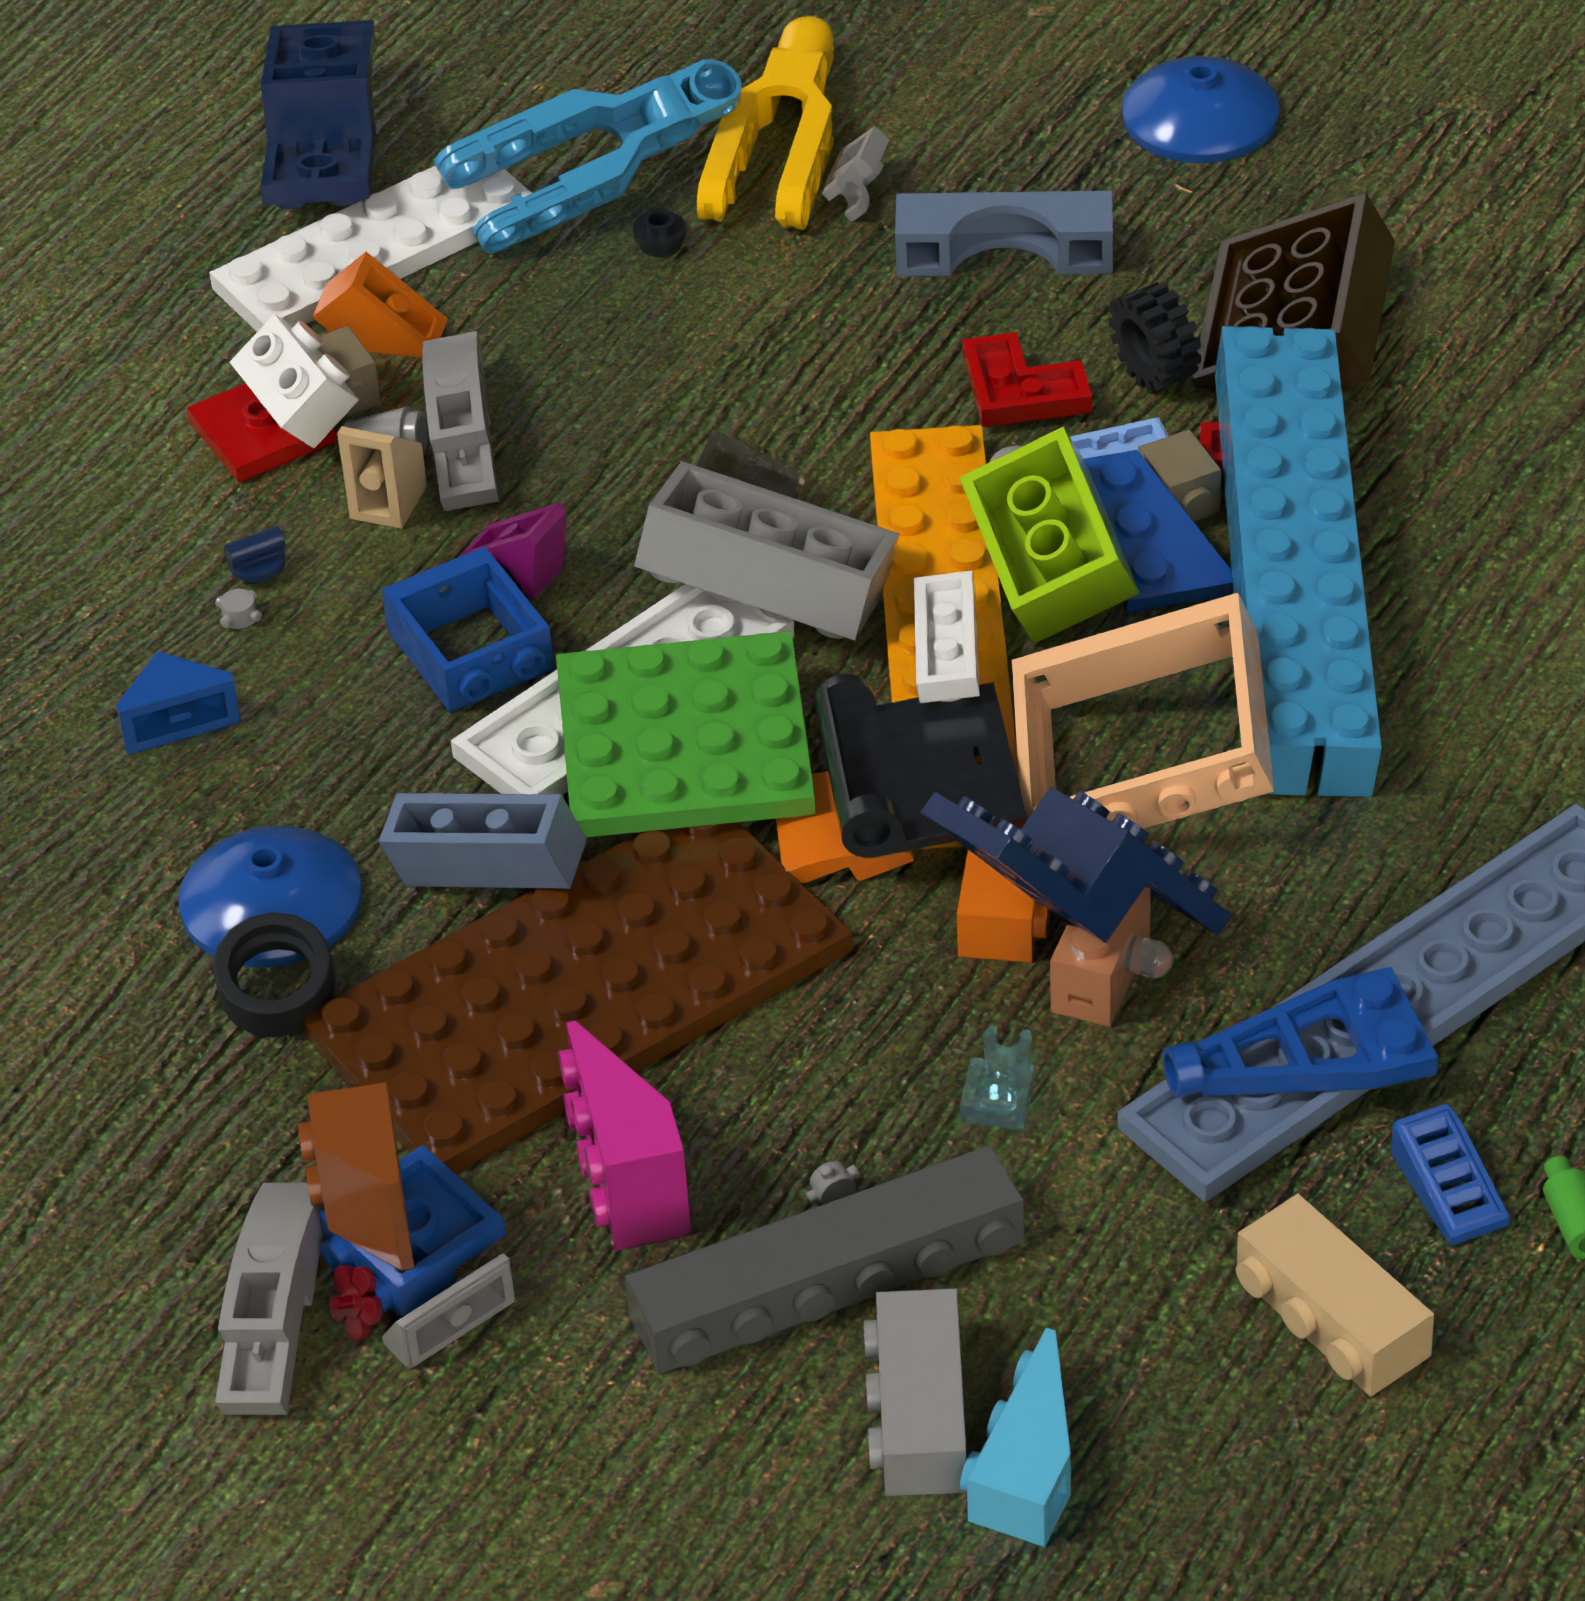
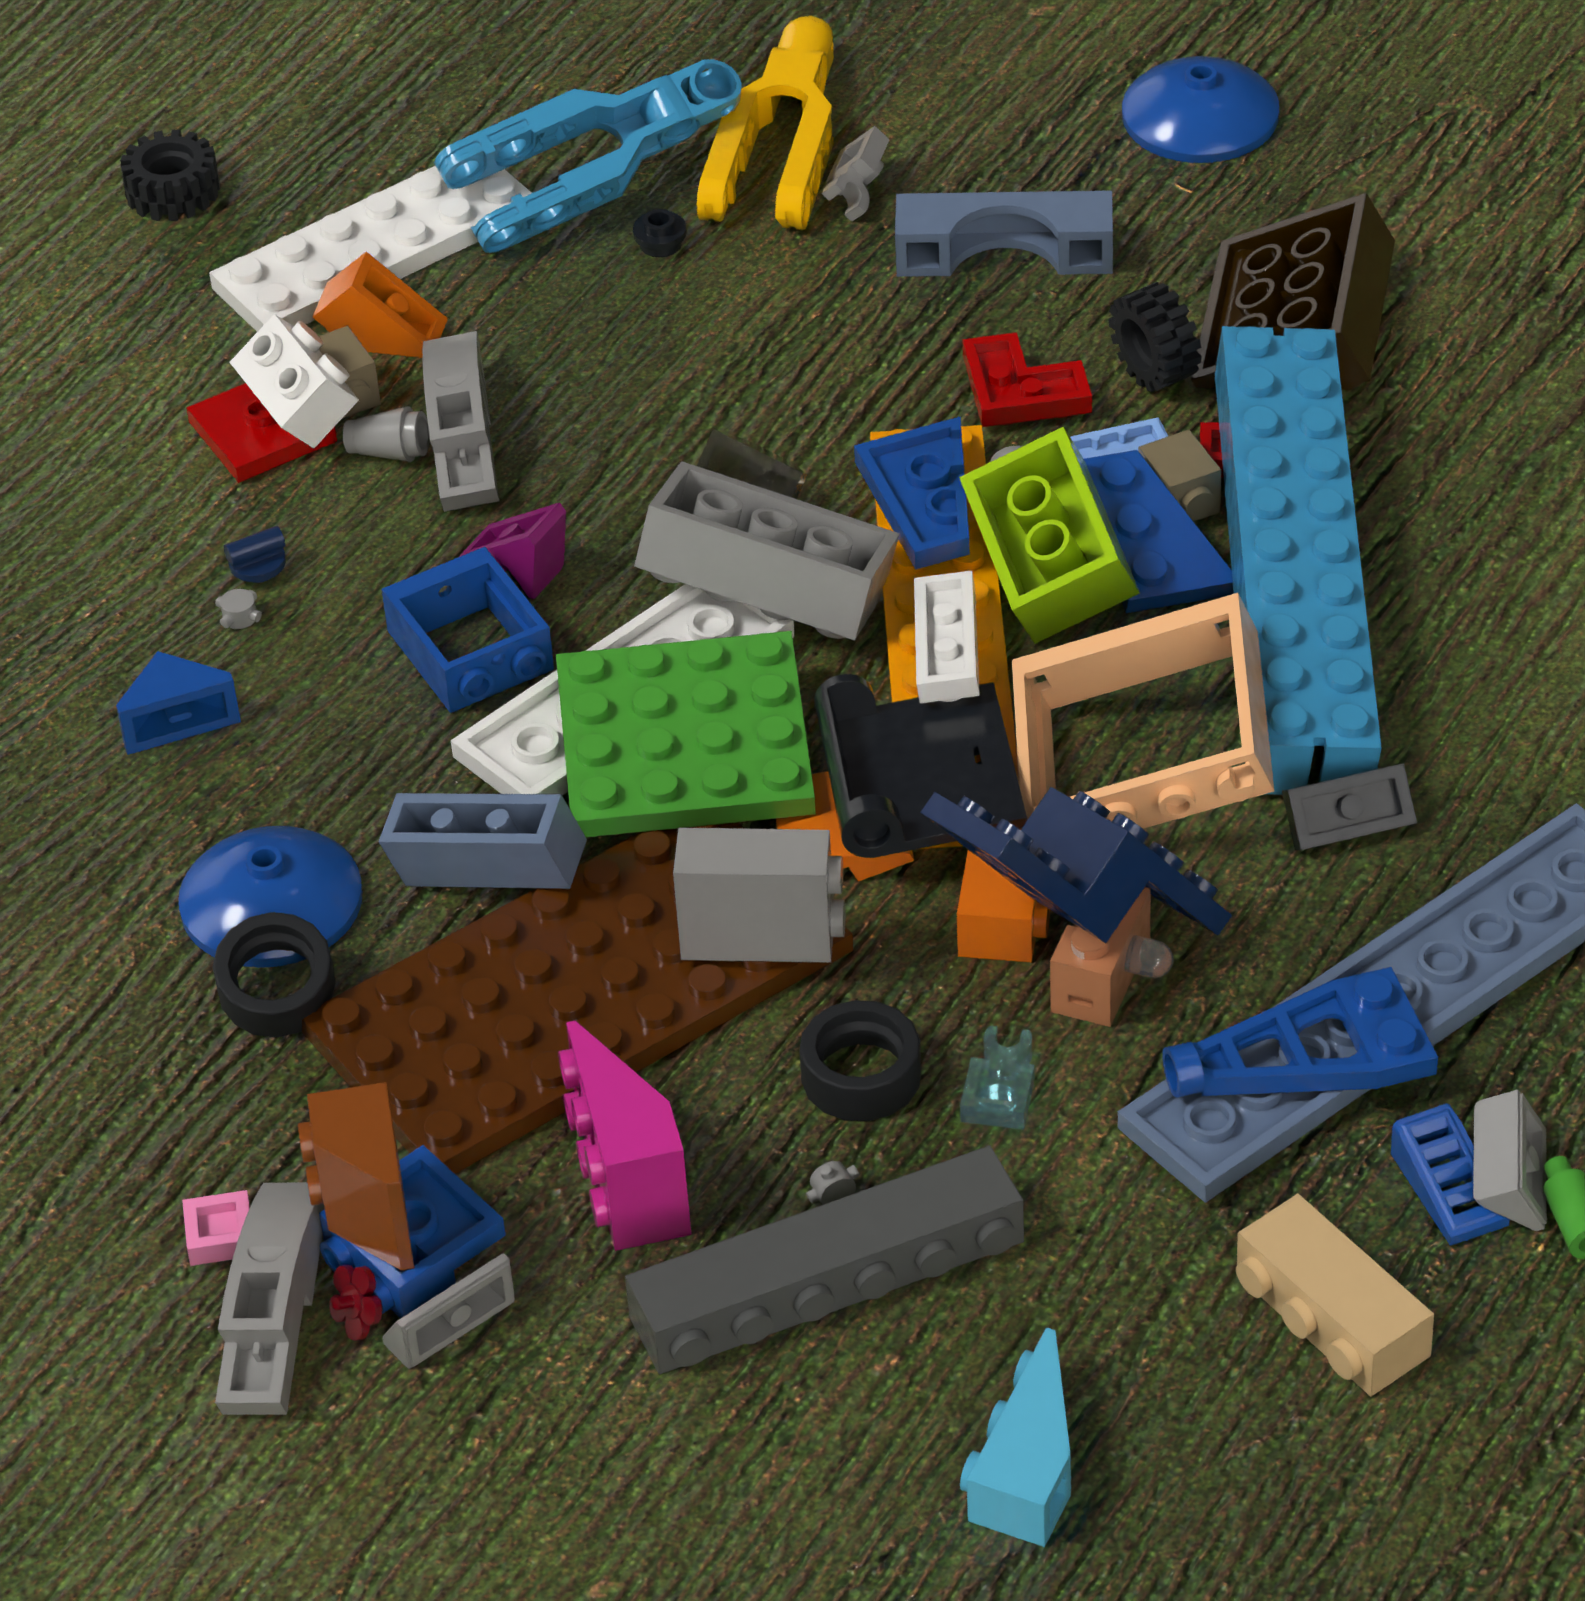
(170, 175): none -> black tyre
(214, 1226): none -> bright pink plate
(318, 114): dark blue bracket -> none
(381, 476): tan slope -> none
(757, 894): none -> light grey brick
(860, 1024): none -> black tyre
(916, 1392): light grey brick -> none
(920, 489): none -> blue wing
(1349, 806): none -> black plate
(1510, 1159): none -> light grey slope

